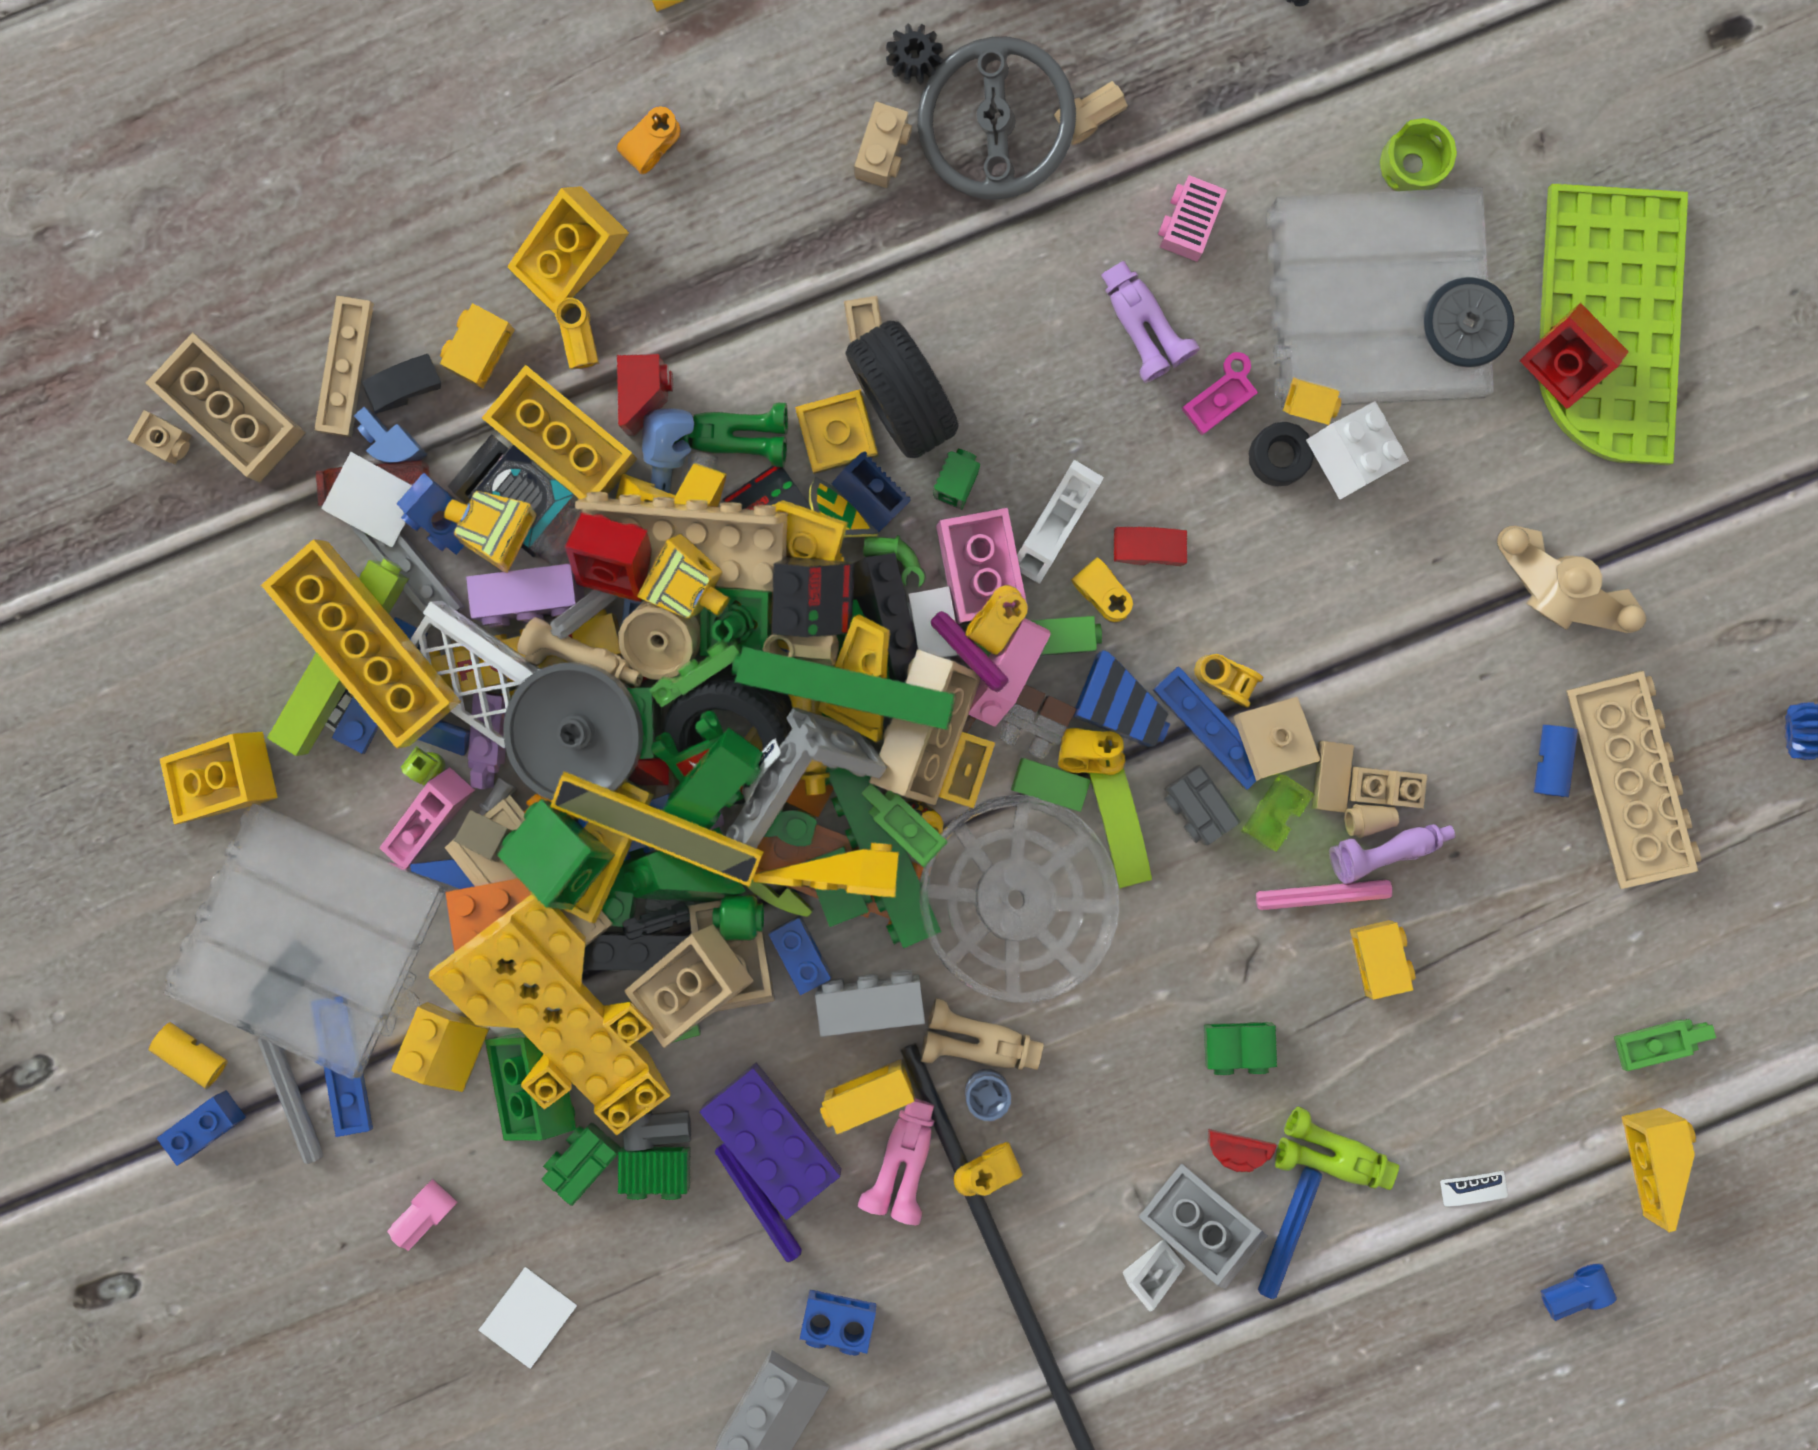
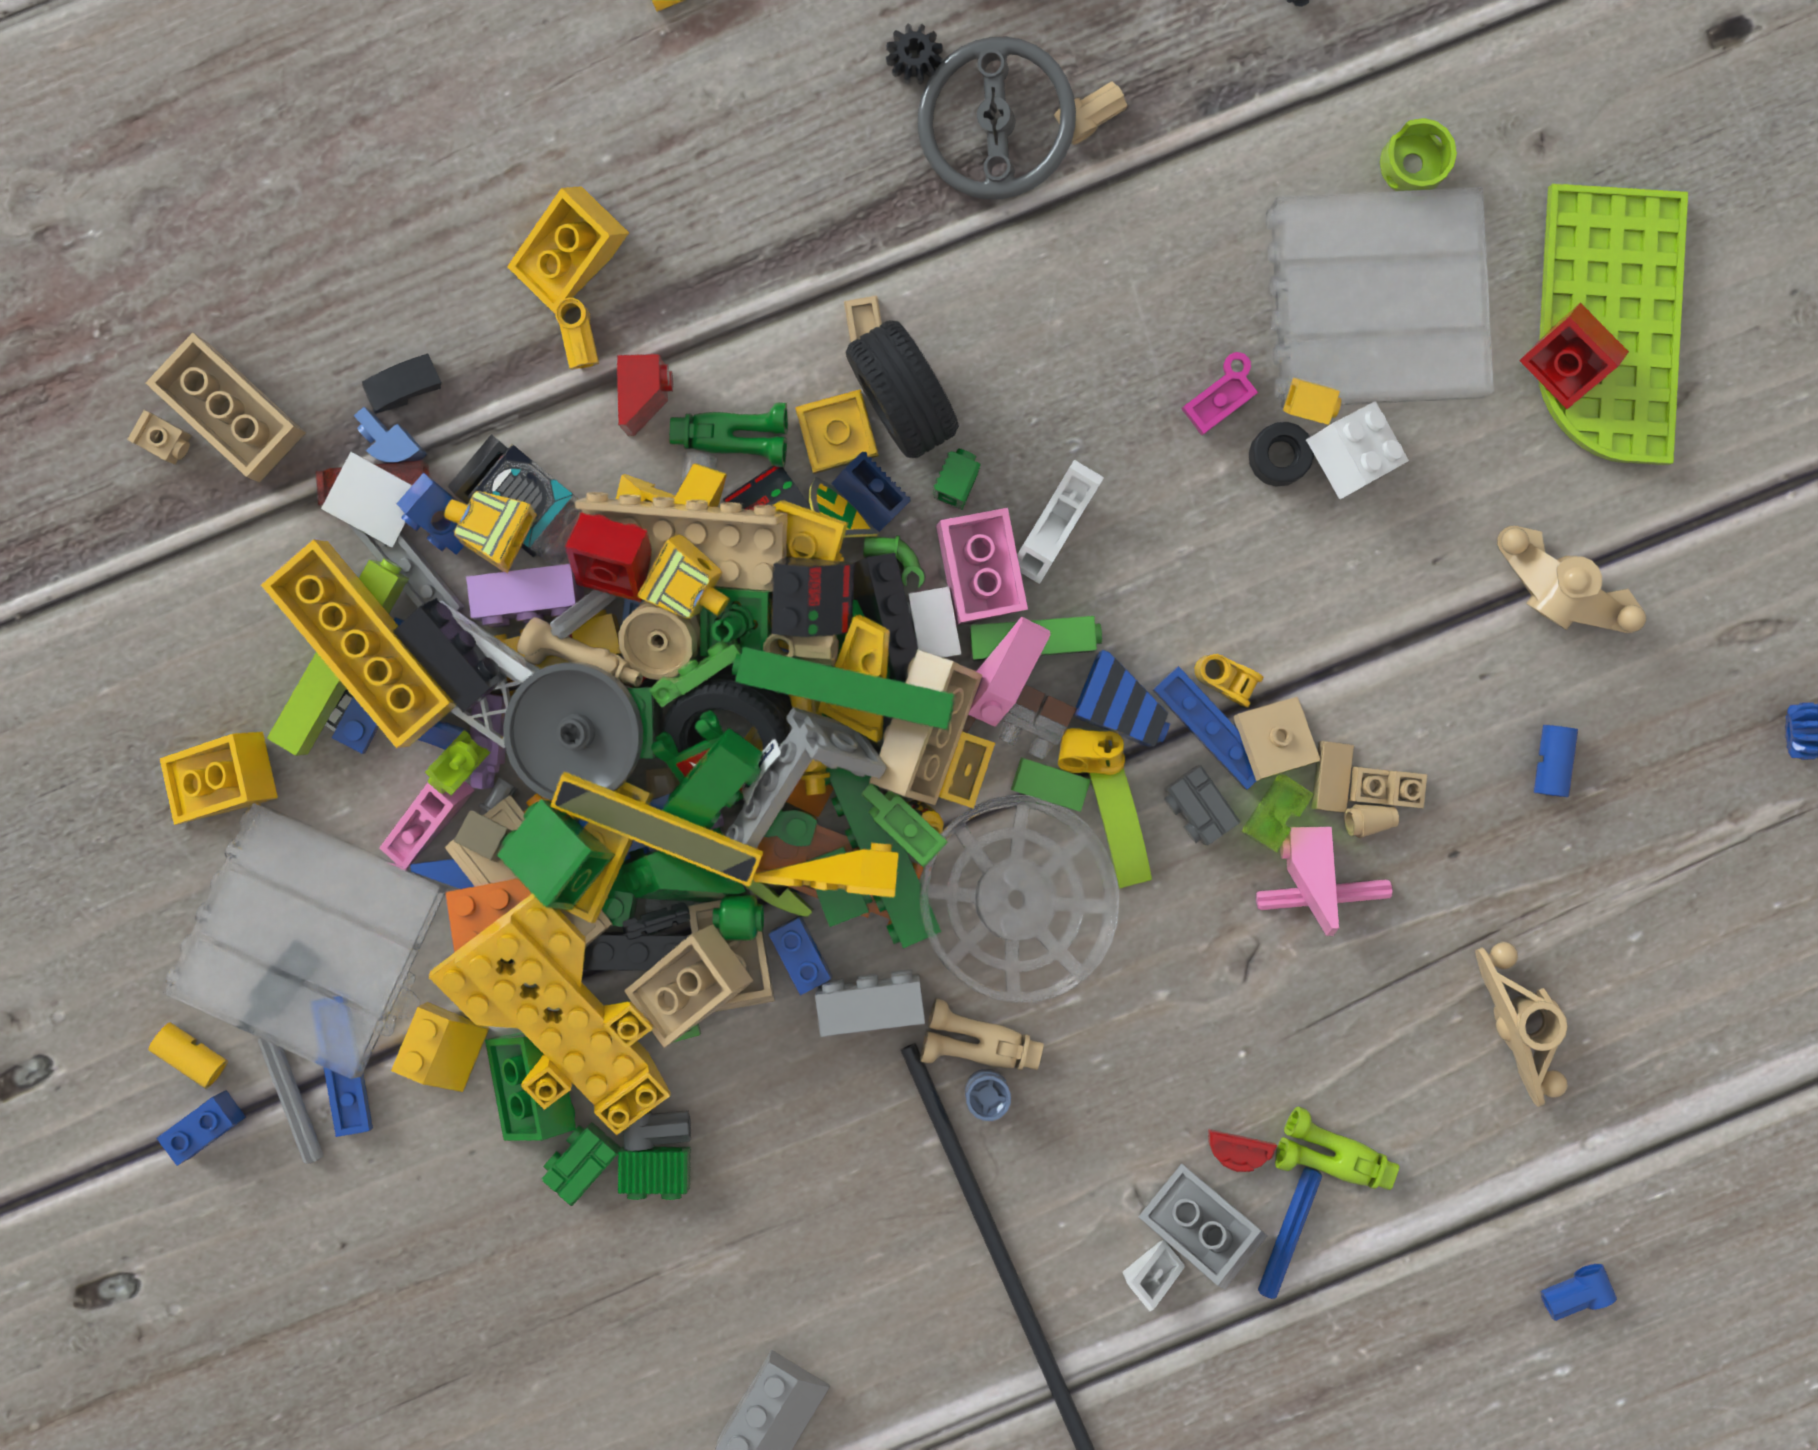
(344, 366): tan plate -> none
(423, 766): lime leg -> none
(426, 1210): bright pink piece -> none
(449, 654): none -> black brick
(456, 764): none -> lime hips
(476, 345): yellow brick -> none
(527, 1317): white sticker -> none
(558, 436): yellow brick -> none
(646, 143): light orange piece -> none
(650, 773): red slope -> none
(659, 433): medium blue piece -> none
(760, 1205): dark purple axle -> none
(771, 1141): dark purple brick -> none
(840, 1312): blue brick -> none
(867, 1097): yellow window -> none
(881, 145): tan brick -> none
(906, 1143): bright pink piece -> none
(969, 651): magenta axle -> none
(988, 1171): yellow piece -> none
(994, 623): yellow piece -> none
(1099, 585): yellow piece -> none
(1137, 305): lavender piece -> none
(1150, 545): red slope -> none
(1192, 218): bright pink brick -> none
(1240, 1046): green brick -> none
(1313, 870): none -> bright pink slope
(1353, 862): lavender piece -> none
(1383, 959): yellow brick -> none
(1474, 1189): white sticker -> none
(1477, 301): dark grey wheel -> none
(1511, 1023): none -> tan piece
(1633, 779): tan bracket -> none
(1661, 1043): bright green hinge -> none
(1661, 1162): yellow slope -> none

